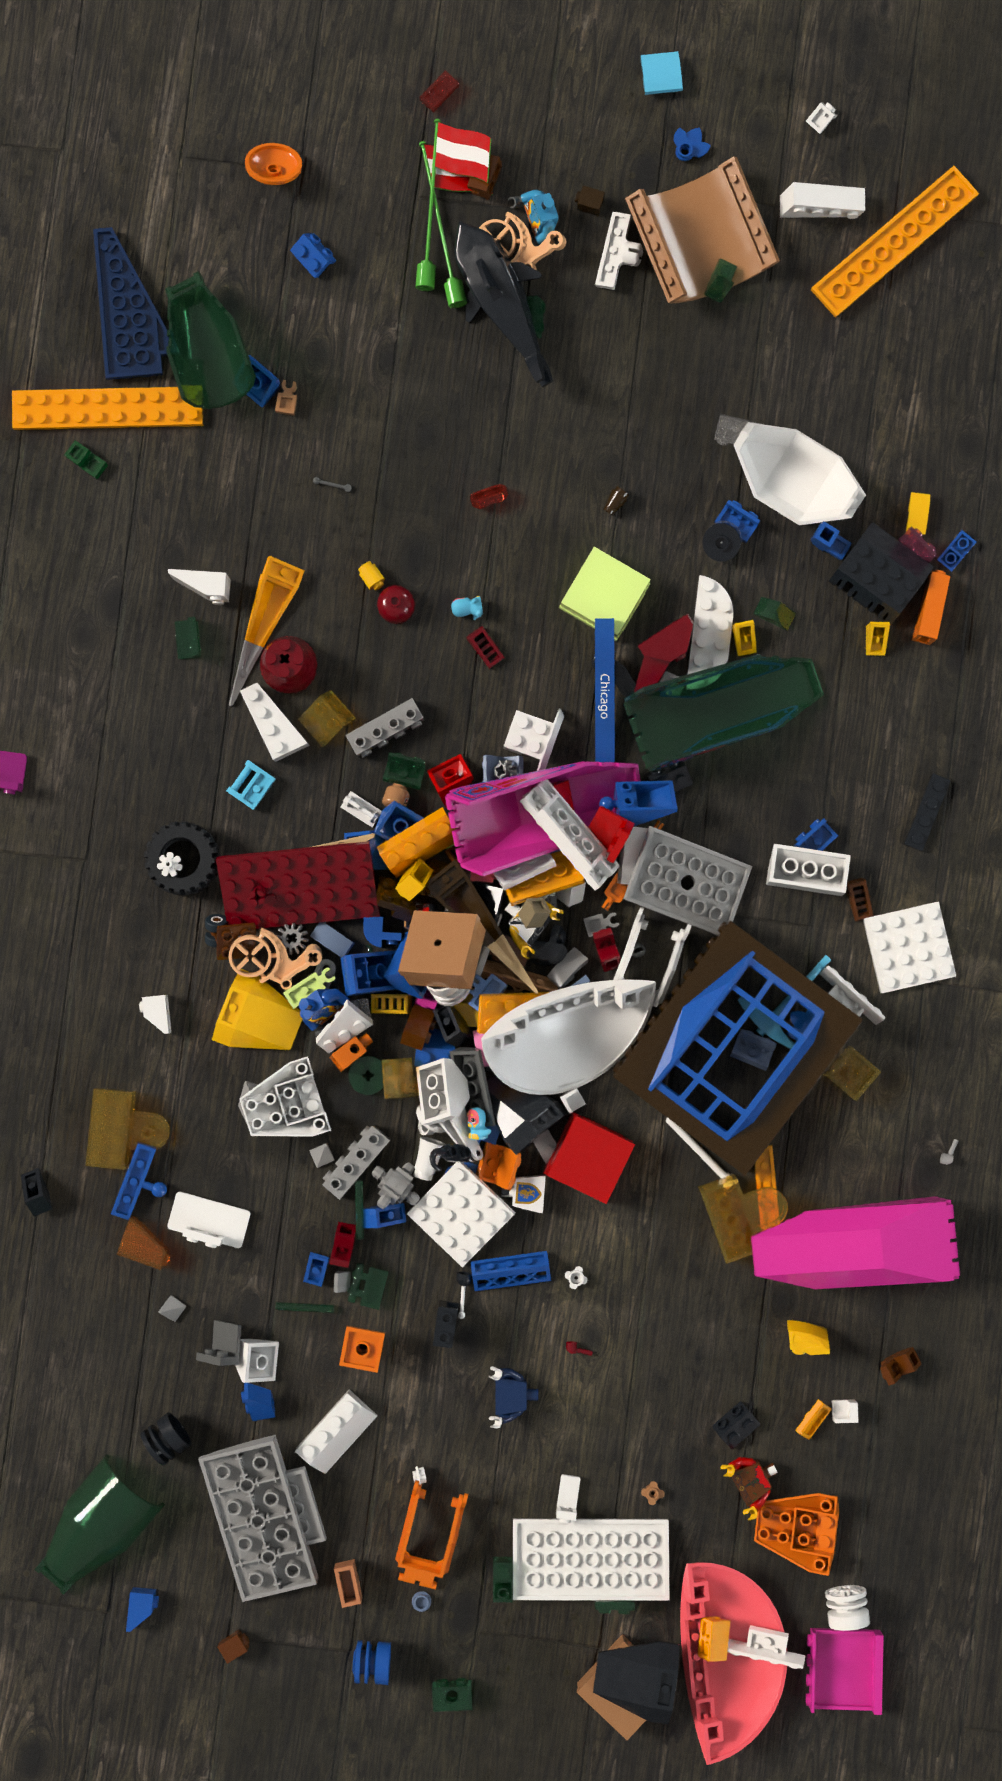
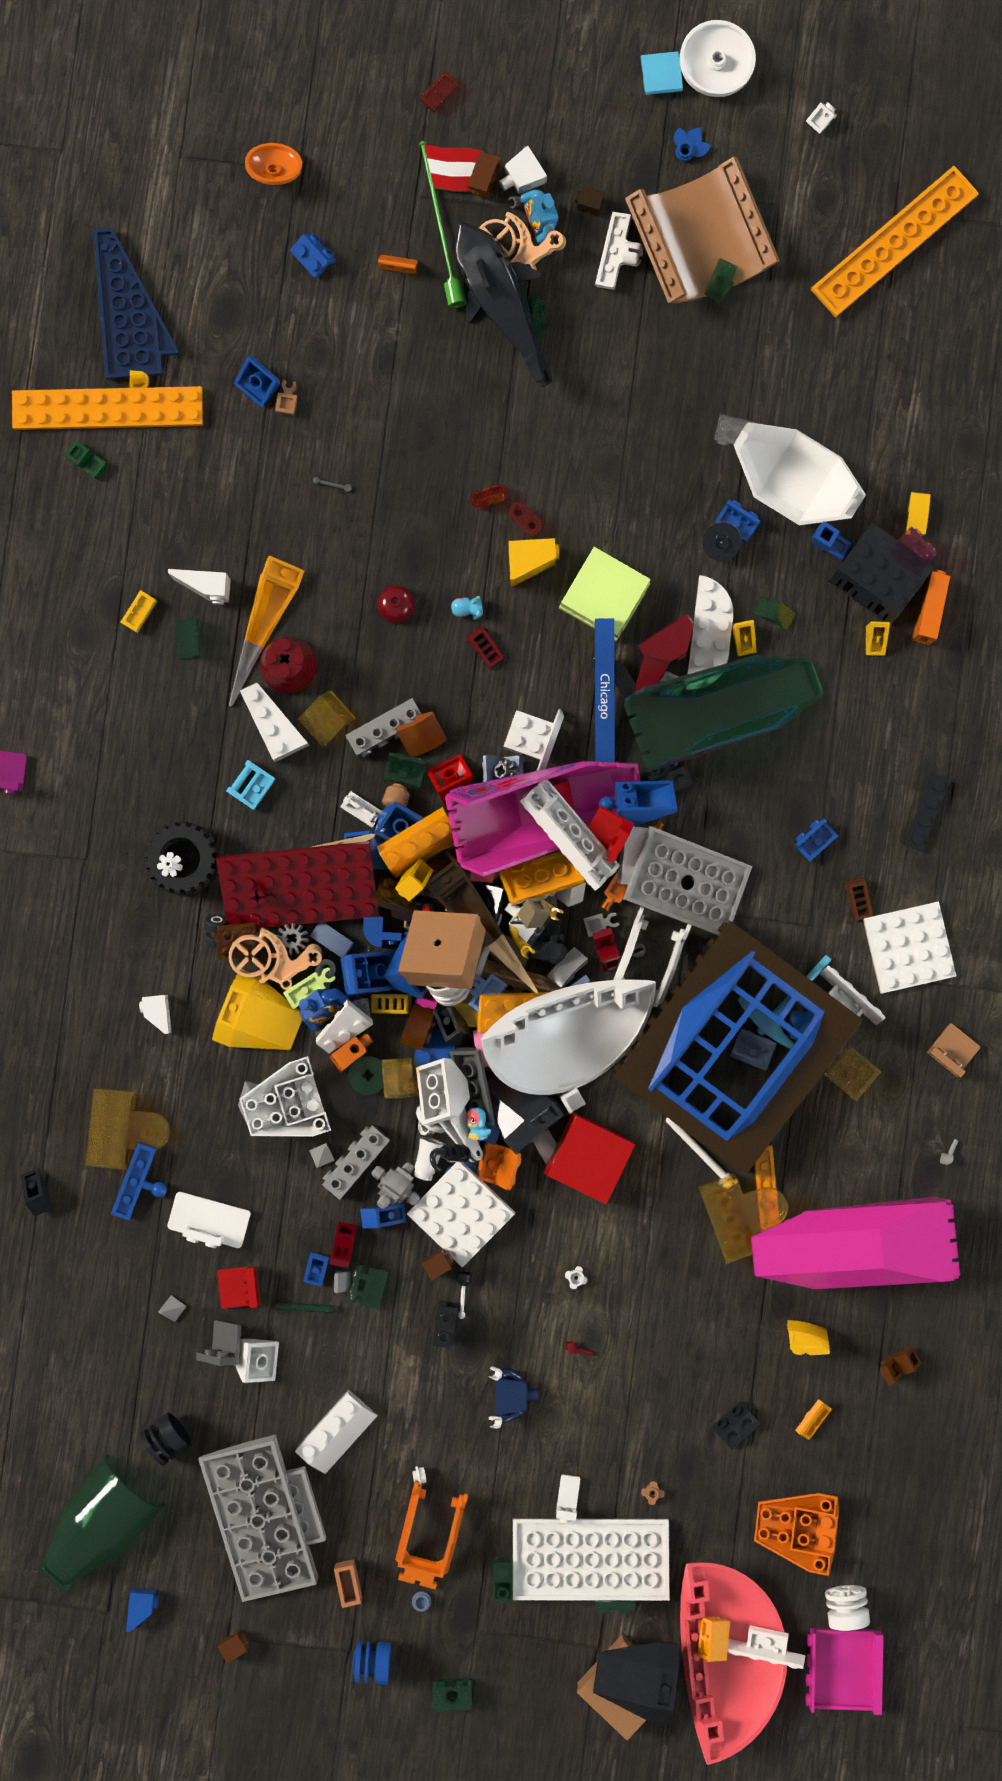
(138, 379): none -> yellow tile
(138, 611): none -> yellow plate
(143, 1246): clear orange slope -> none
(205, 347): clear green windscreen -> none
(238, 1287): none -> red bracket
(258, 1402): blue slope -> none
(358, 1358): orange plant -> none
(359, 1209): clear green bar -> none
(371, 576): yellow brick -> none
(397, 264): none -> orange slope
(421, 734): none -> dark orange slope
(437, 1263): none -> reddish brown brick
(460, 154): flag -> none
(510, 1268): blue fence -> none
(521, 872): white wing -> none
(523, 172): none -> white torso
(525, 518): none -> clear red plate
(527, 1193): torso -> none
(531, 558): none -> yellow slope
(616, 500): dark brown cone -> none
(717, 58): none -> white dish
(751, 1482): torso -> none
(808, 870): white slope -> none
(821, 201): white wedge -> none
(845, 1411): white panel -> none
(953, 1050): none -> medium nougat bracket
(956, 550): blue slope -> none

